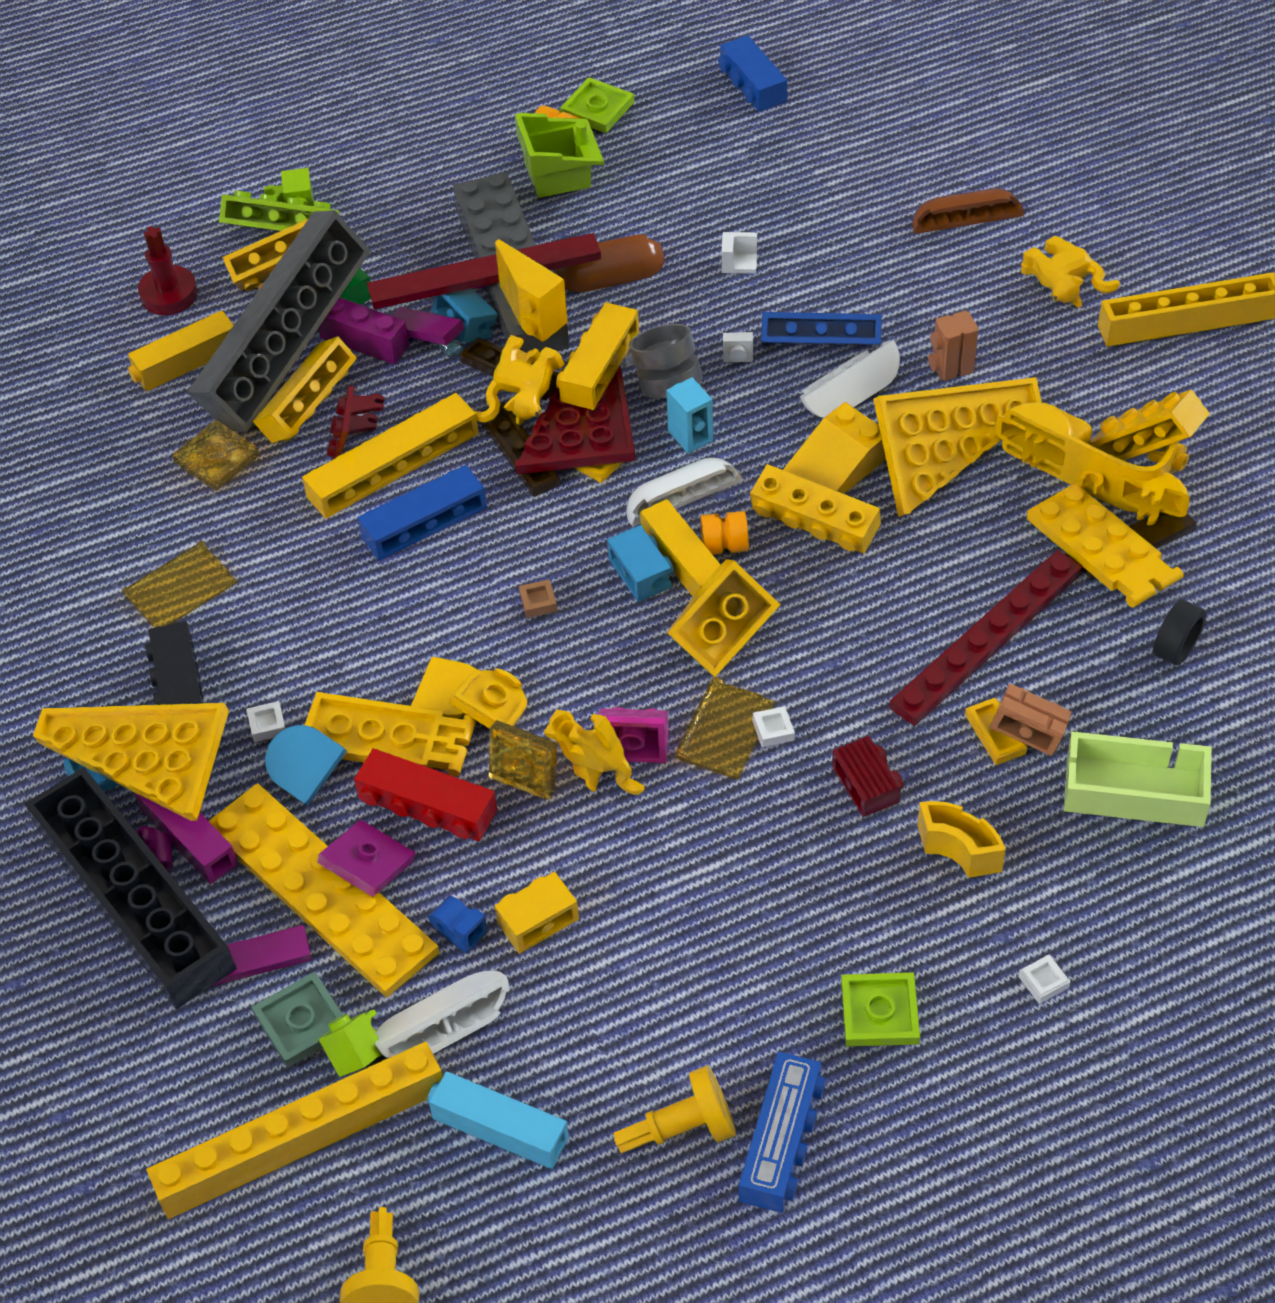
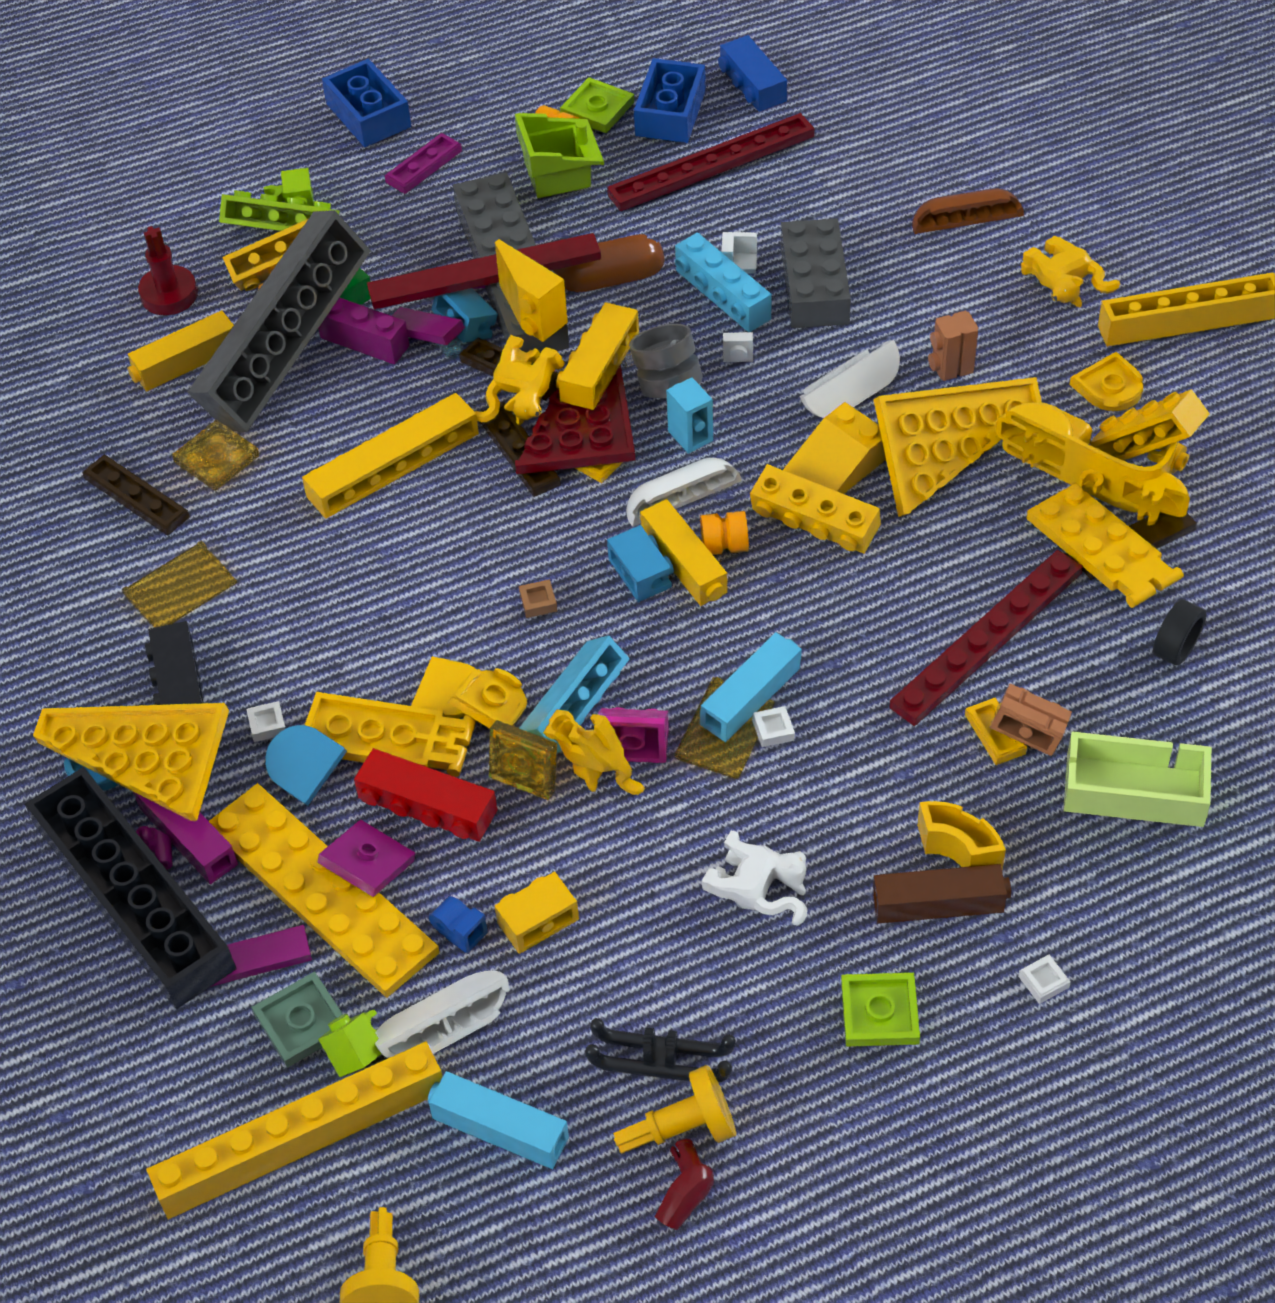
(136, 494): none -> dark brown tile
(305, 390): yellow brick -> none
(349, 419): dark red plate -> none
(366, 102): none -> blue brick
(422, 512): blue brick -> none
(423, 163): none -> magenta tile
(579, 684): none -> medium azure brick
(658, 1053): none -> black piece
(670, 100): none -> blue brick
(688, 1188): none -> dark red arm
(710, 162): none -> dark red plate
(722, 616): yellow slope -> none
(723, 282): none -> medium azure brick
(750, 686): none -> medium azure brick
(754, 875): none -> white animal
(780, 1133): blue brick -> none
(815, 273): none -> dark grey brick
(821, 328): blue brick -> none
(867, 776): dark red brick -> none
(940, 893): none -> reddish brown brick
(1109, 383): none -> yellow tile

